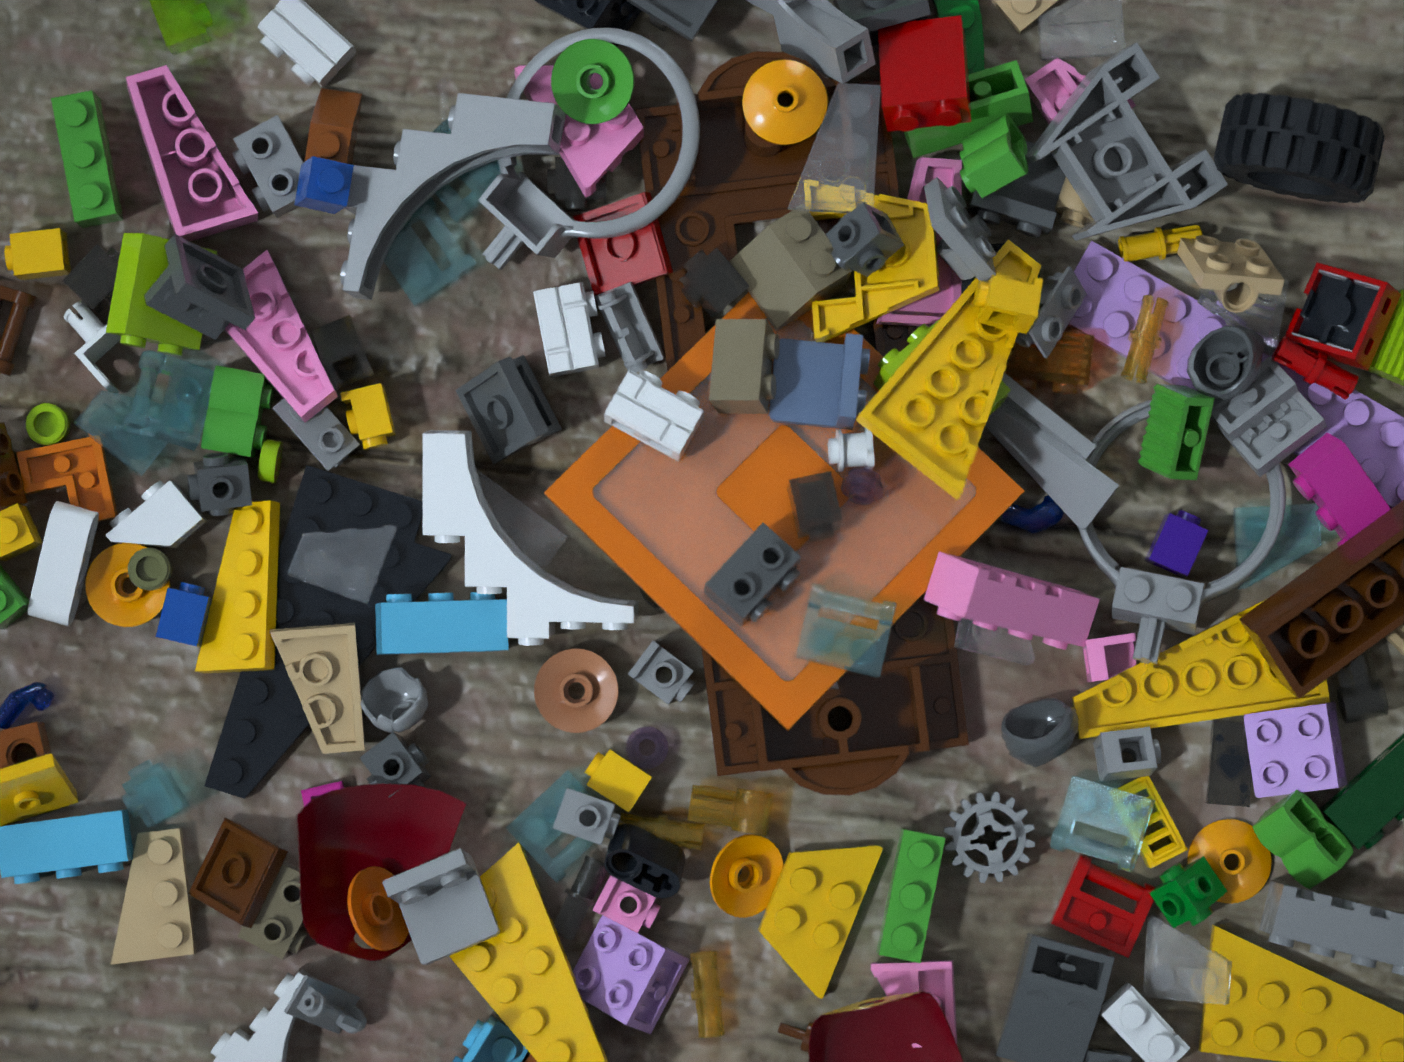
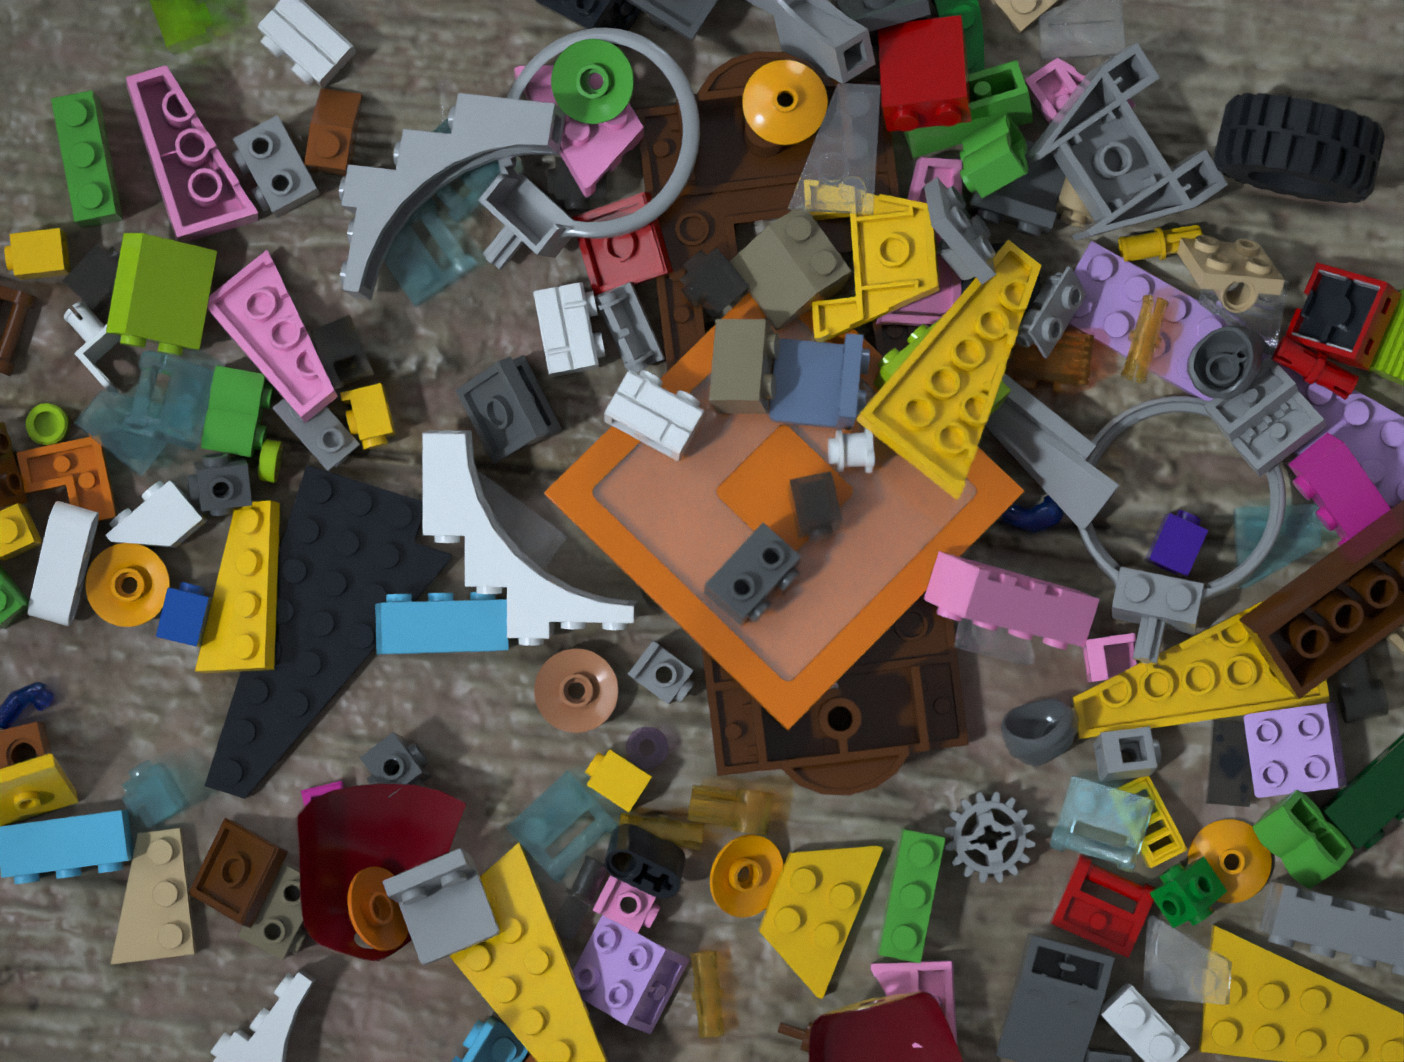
(149, 569): olive tile -> none
(201, 290): dark grey bracket -> none
(324, 185): blue brick -> none
(326, 678): tan wing -> none
(326, 1006): light grey hinge -> none
(343, 560): clear wing -> none
(394, 700): light grey hair -> none
(586, 817): light grey brick -> none
(842, 643): clear light blue plate -> none
(862, 486): plate -> none
(864, 240): dark grey brick -> none
(1008, 302): yellow brick -> none
(1176, 431): bright green brick -> none

